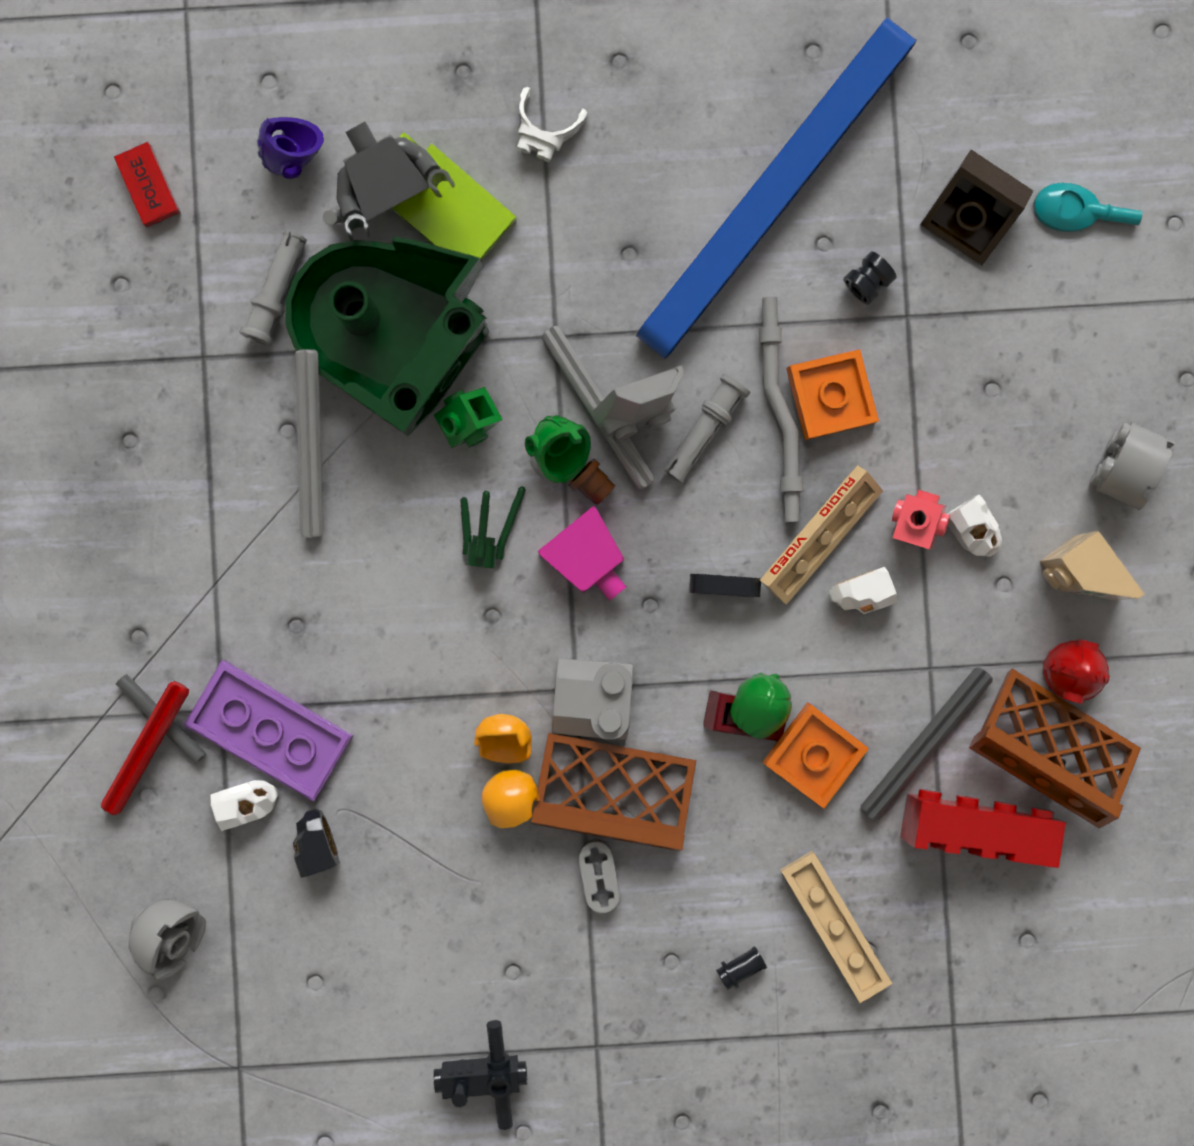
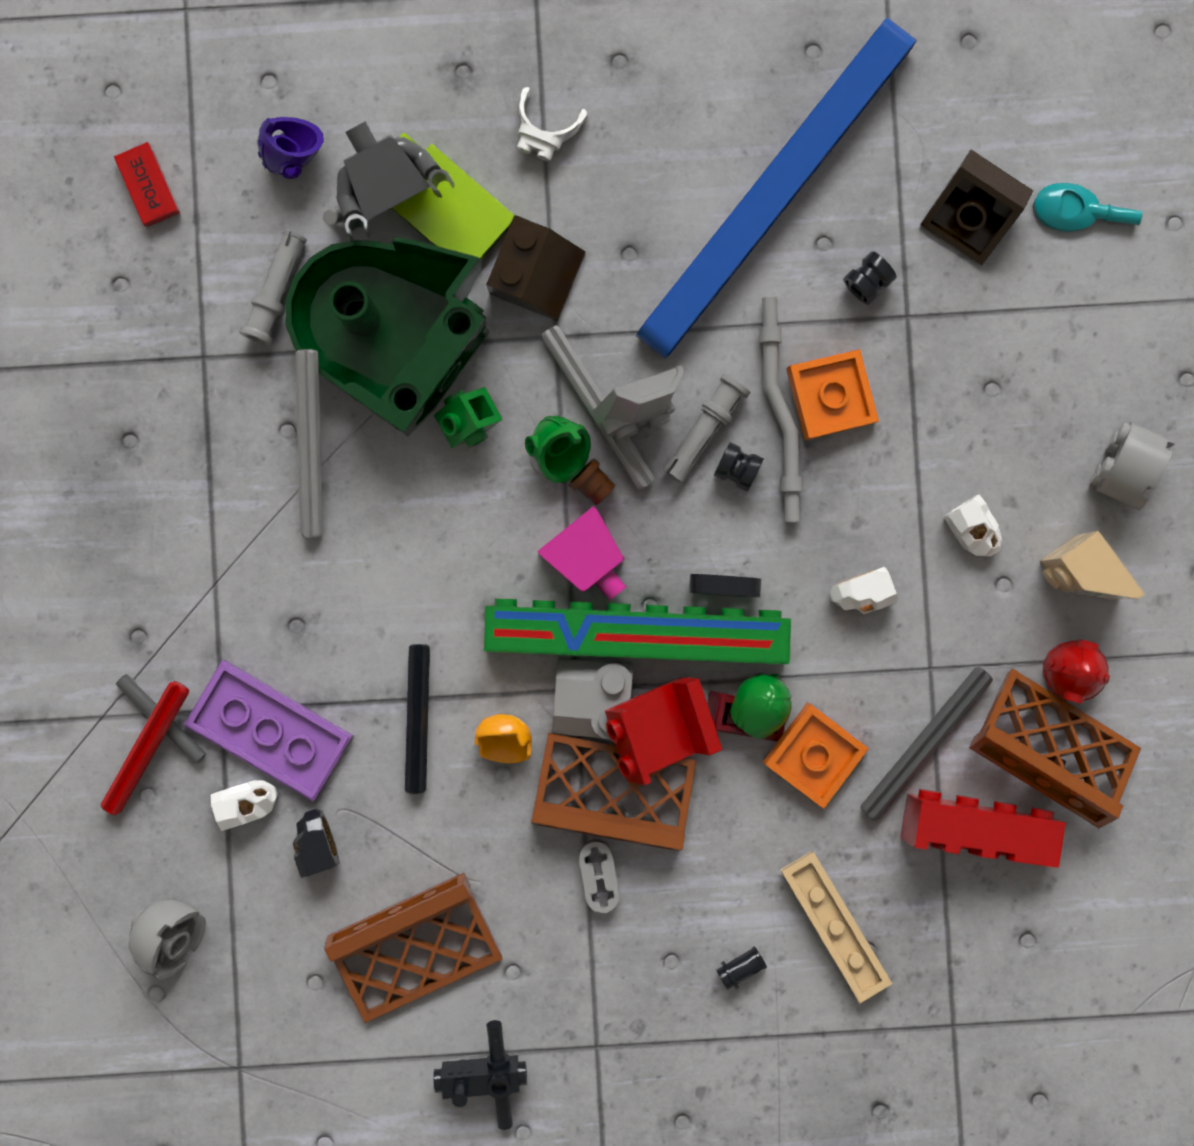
(391, 924): none -> dark orange fence
(417, 718): none -> black axle
(481, 549): dark green plant -> none
(509, 798): light orange hair -> none
(535, 268): none -> dark brown slope
(637, 634): none -> green brick
(661, 728): none -> red panel
(746, 470): none -> black wheel
(821, 535): tan plate -> none
(907, 526): coral brick -> none

